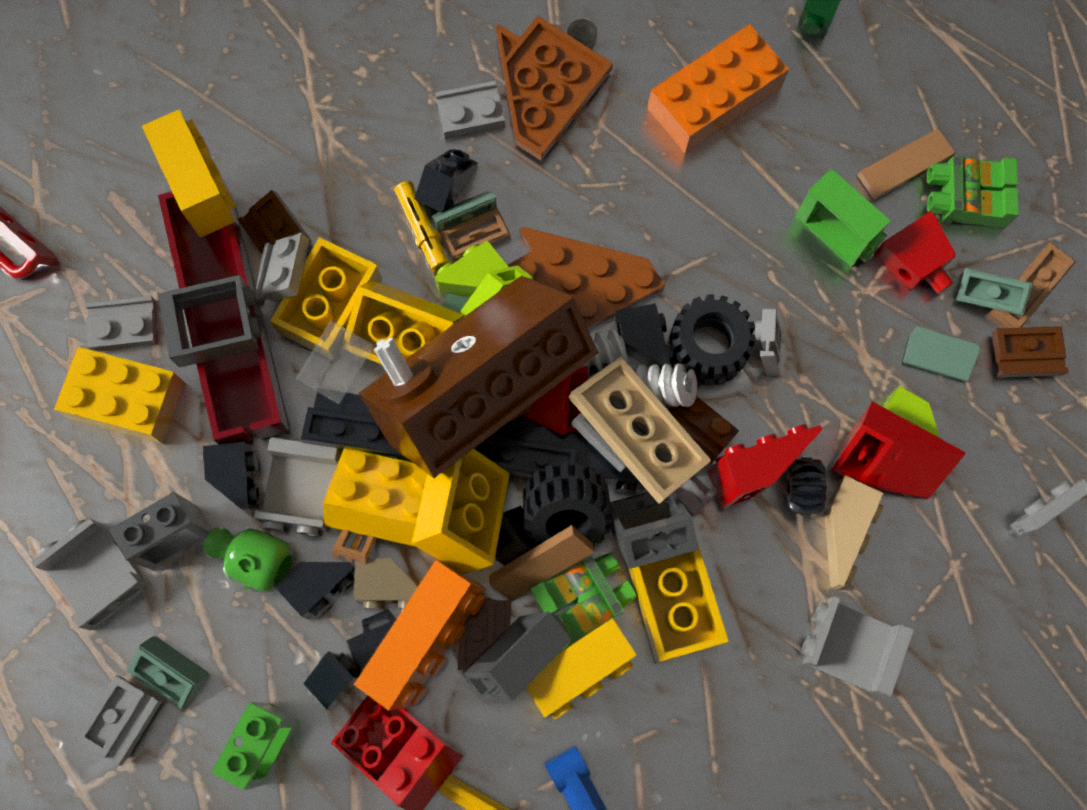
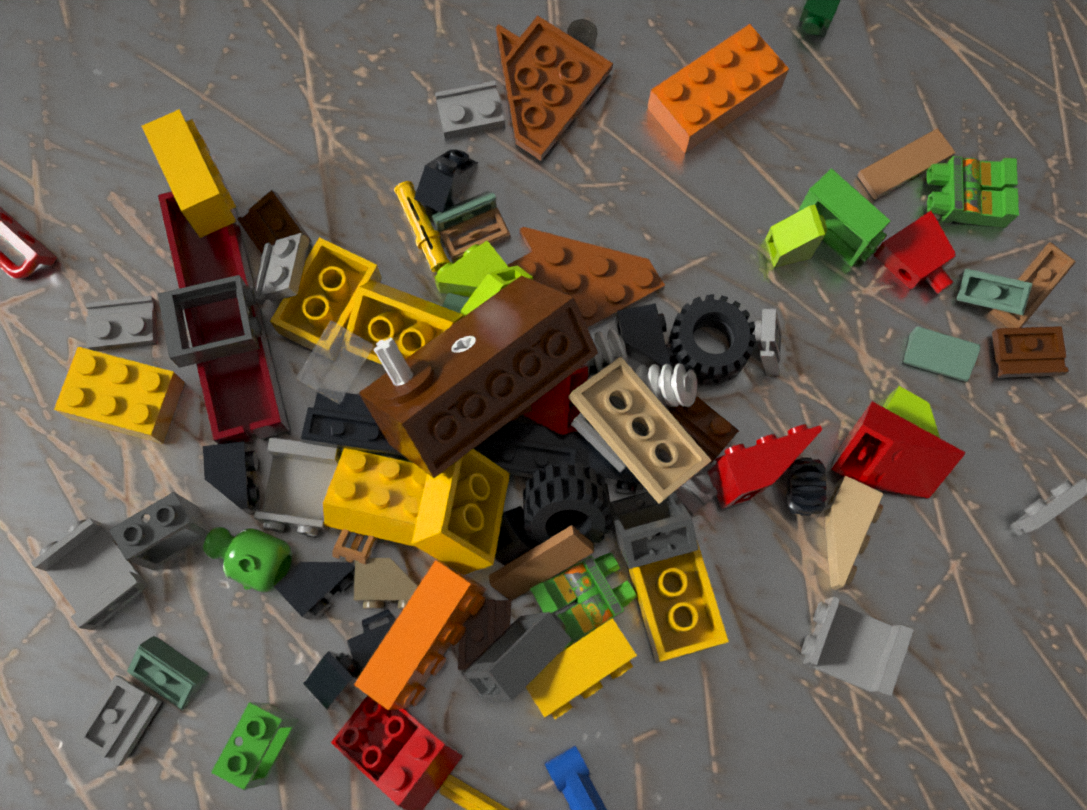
(796, 237): none -> lime slope

